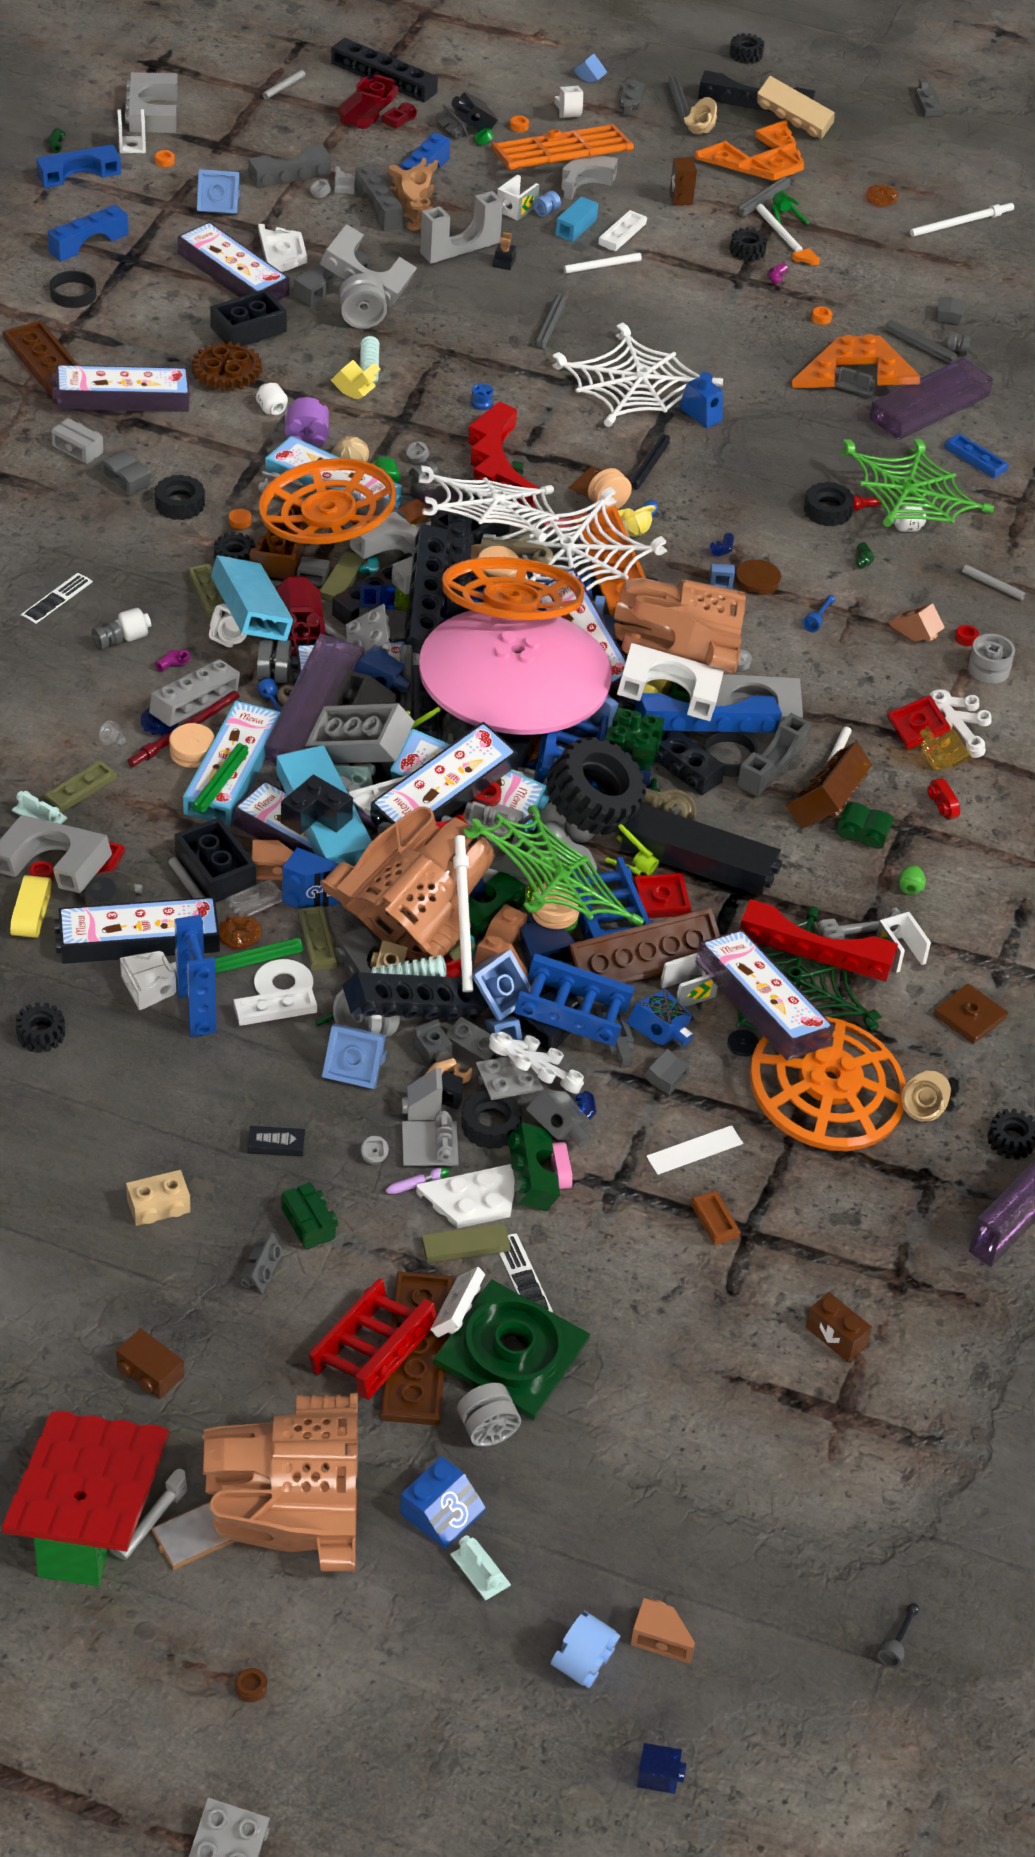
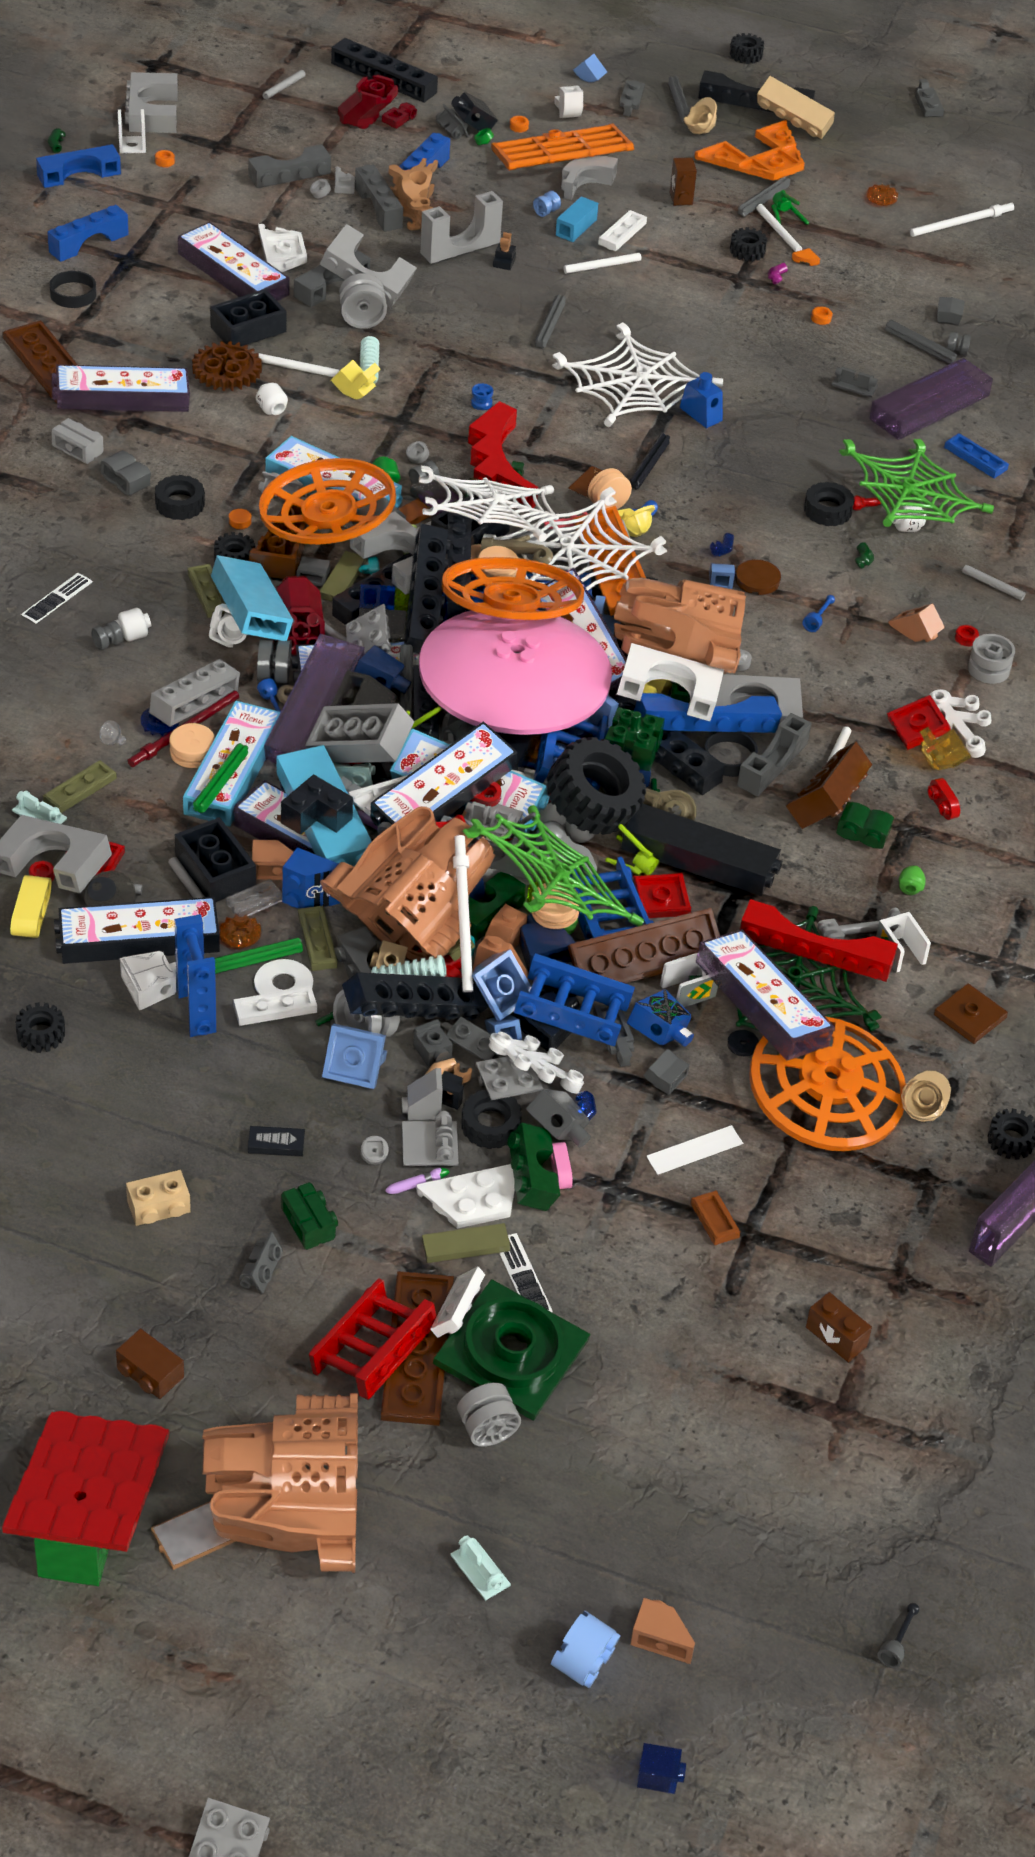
(172, 658): magenta arm -> none
(175, 1489): light grey hinge -> none
(218, 191): medium blue bracket -> none
(251, 1685): reddish brown tile -> none
(307, 421): medium lavender brick -> none
(326, 371): none -> white bar
(351, 448): tan piece -> none
(441, 1503): blue slope -> none
(521, 203): white piece -> none
(857, 351): orange wing -> none

